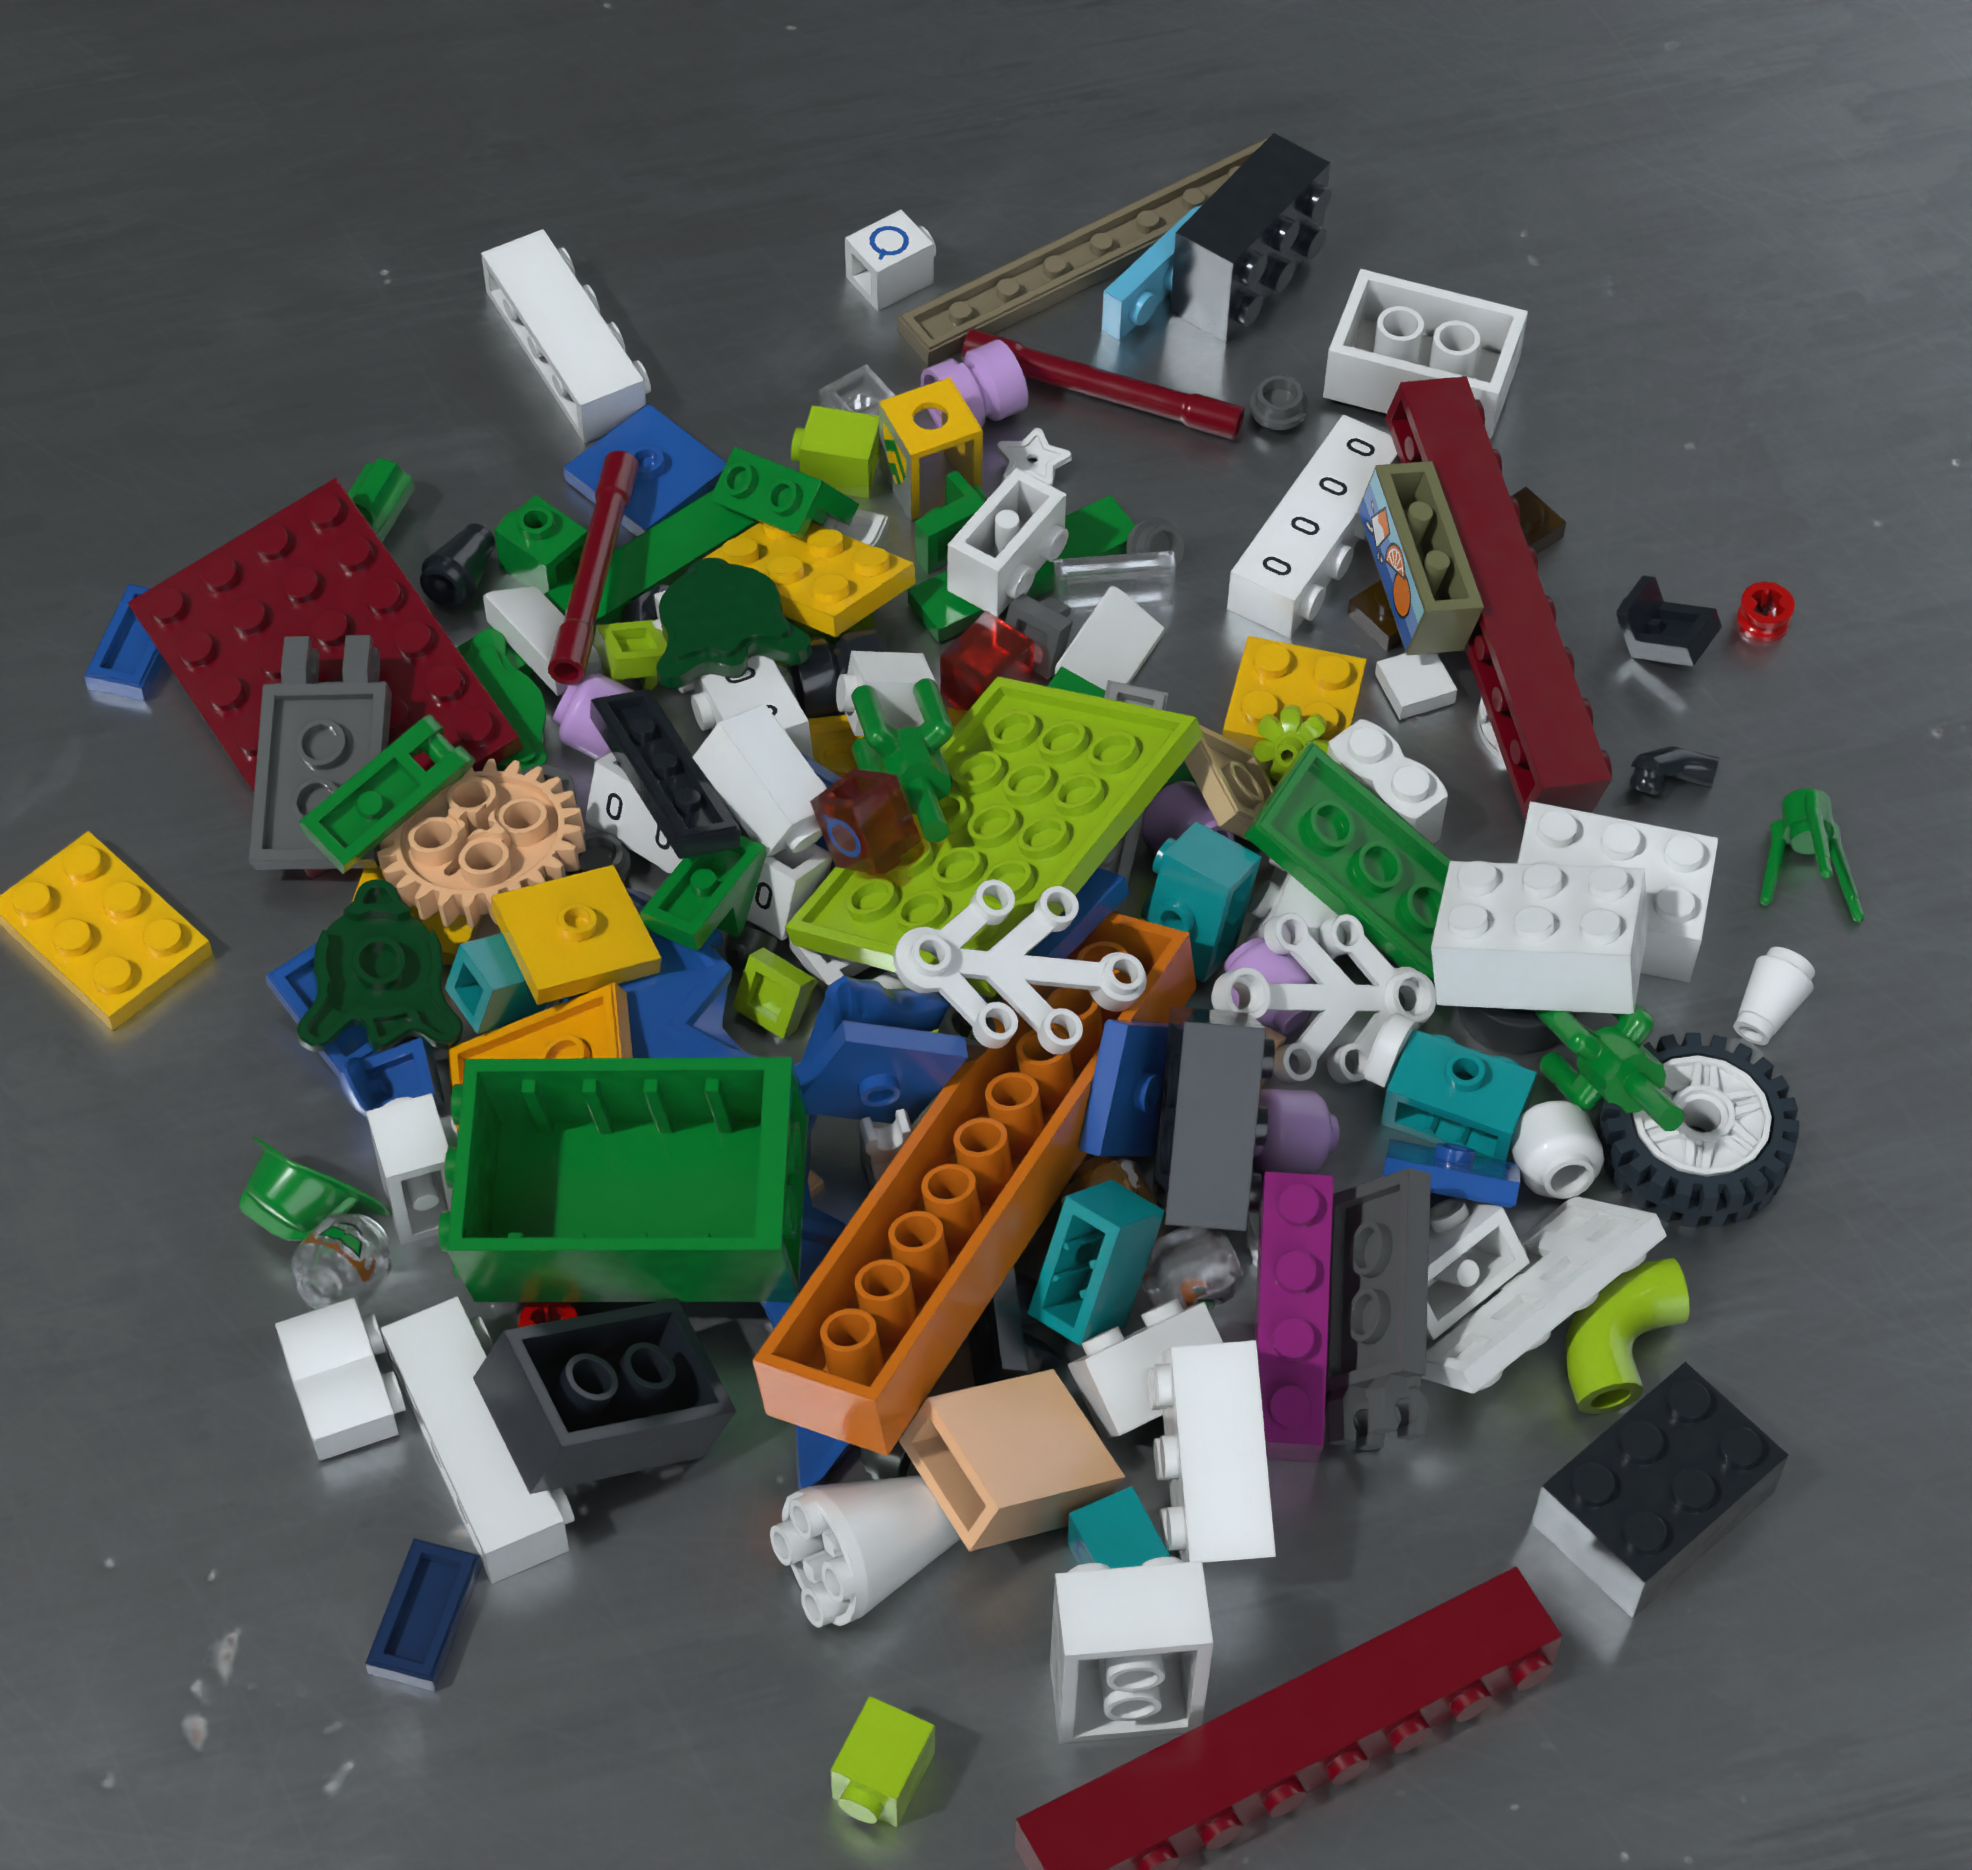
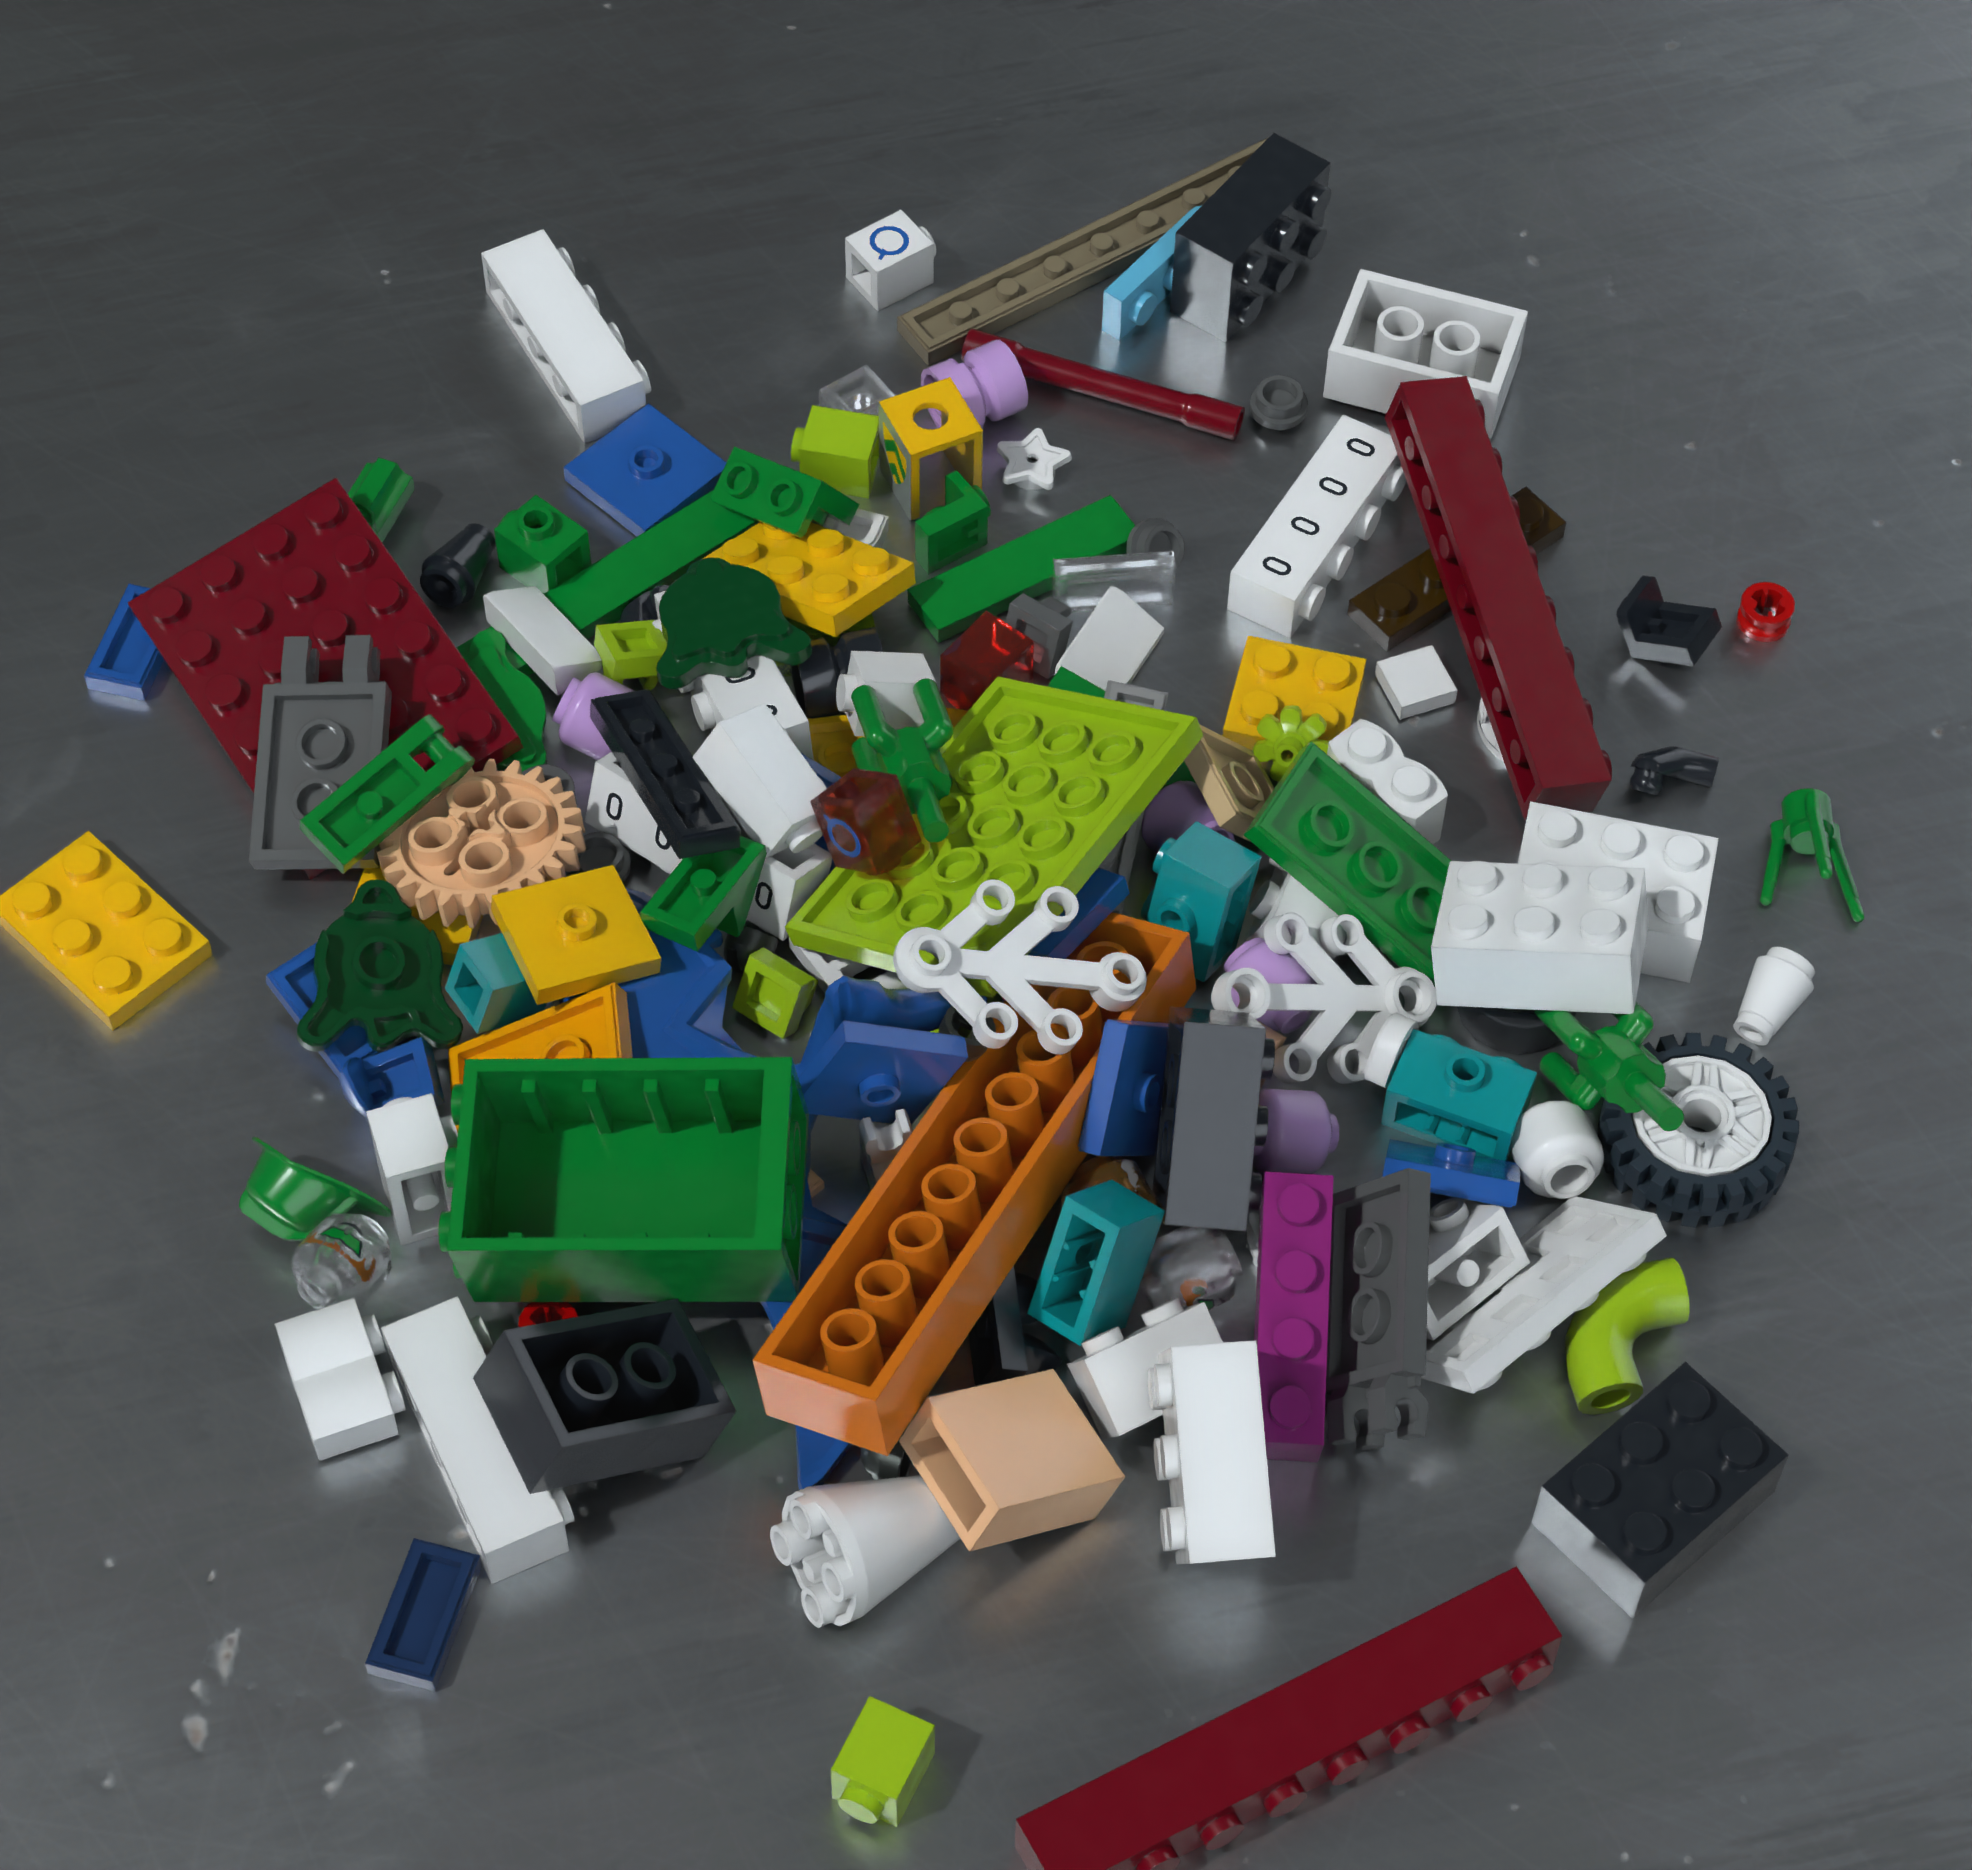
(576, 632): dark red piece -> none
(1007, 542): white brick -> none
(1114, 1532): teal brick -> none
(1130, 1650): white brick -> none
(1420, 558): olive brick -> none

